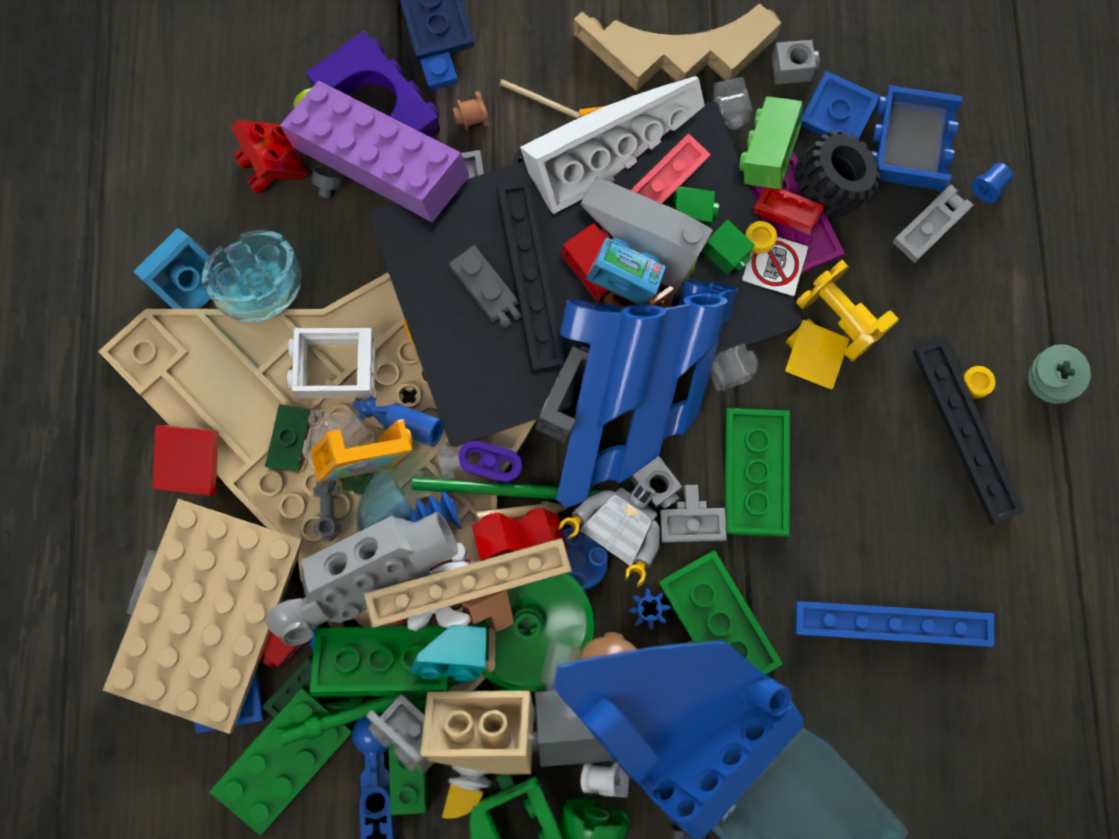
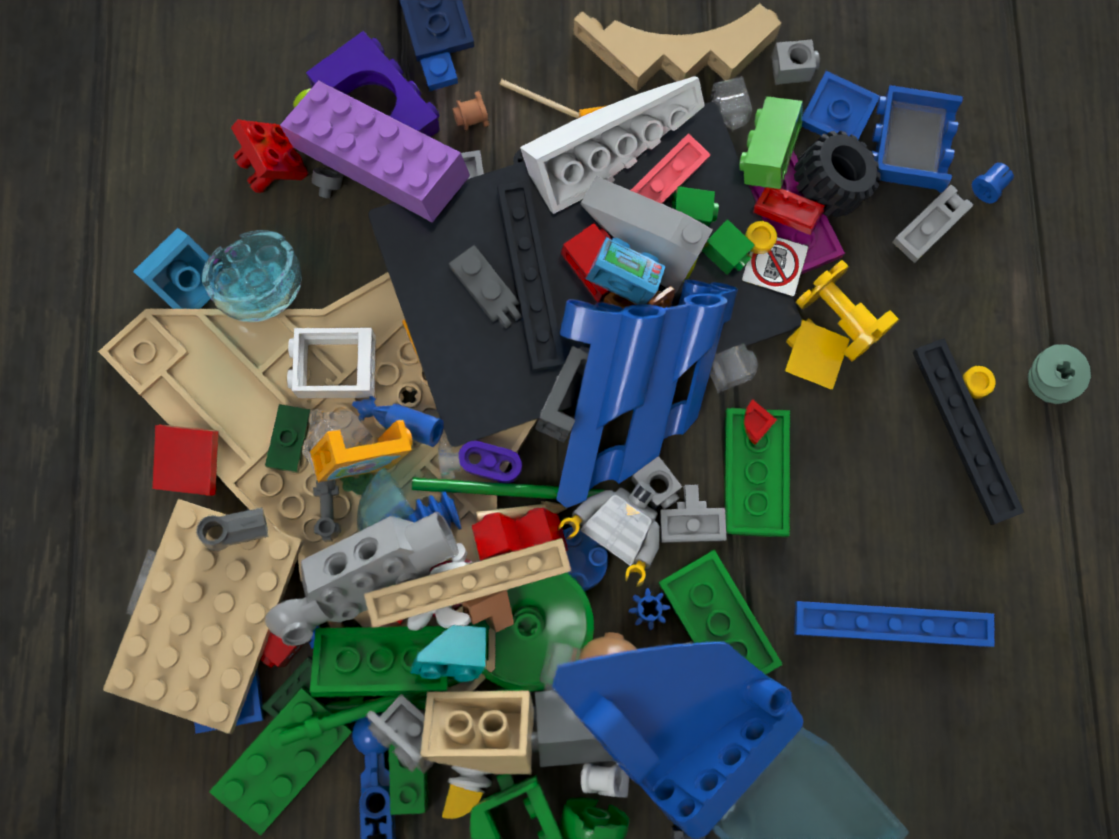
(236, 527): none -> dark grey piece
(757, 421): none -> red tile

